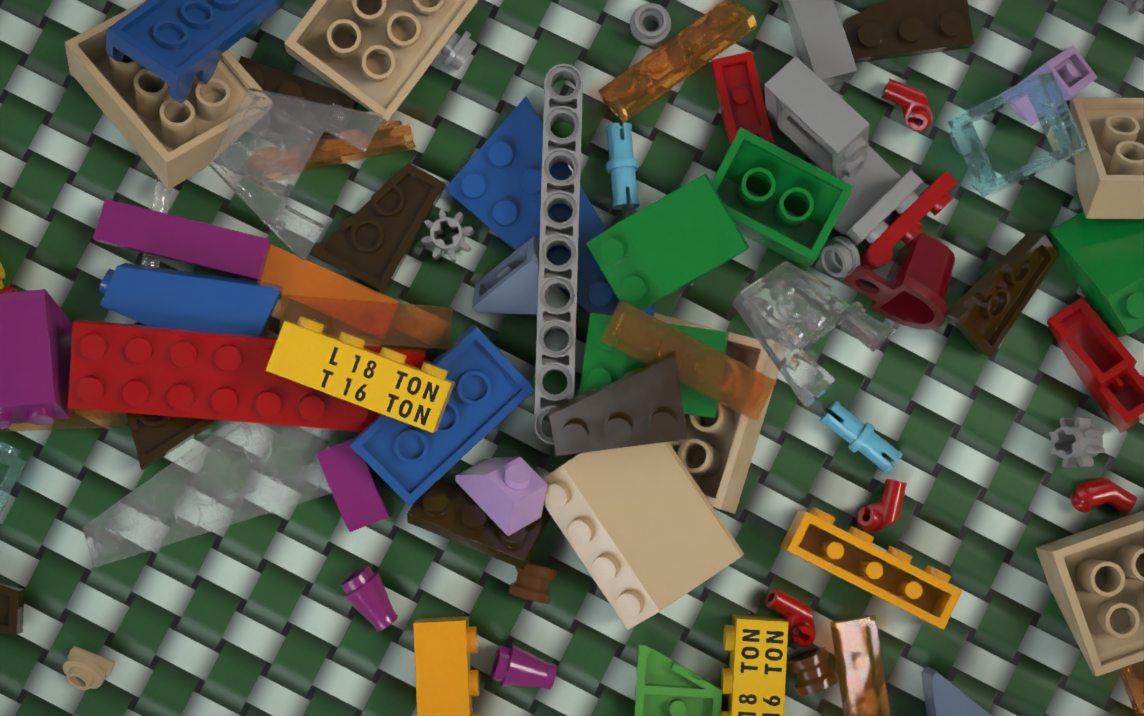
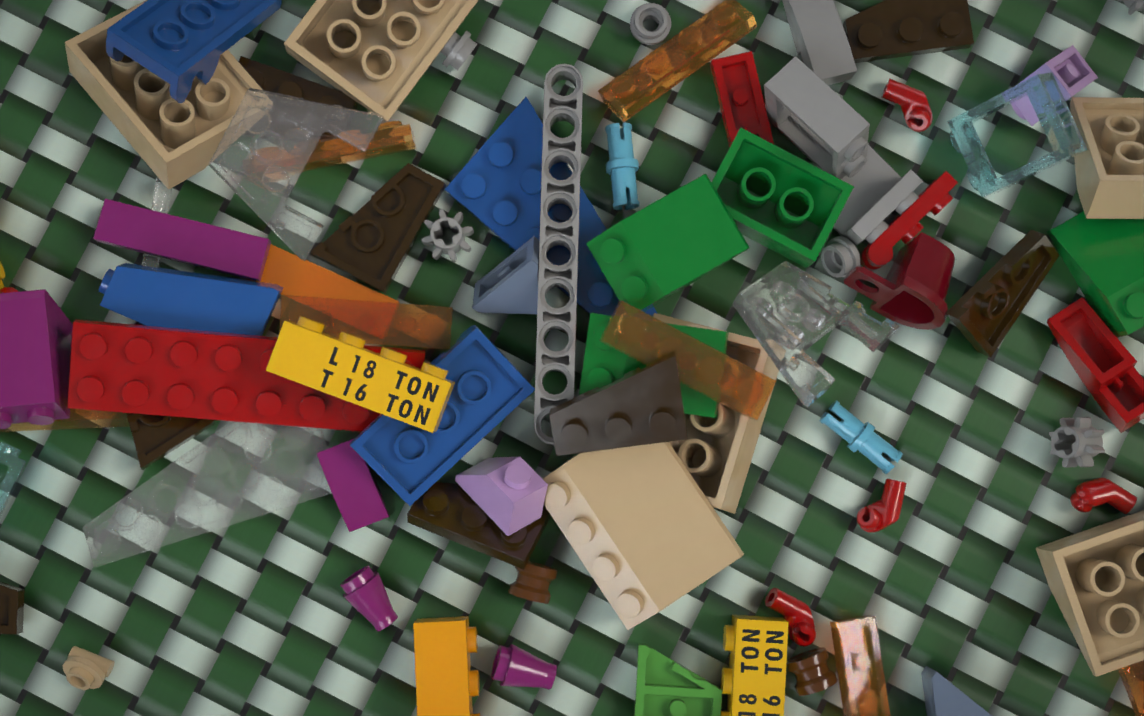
(871, 569): light orange brick -> none

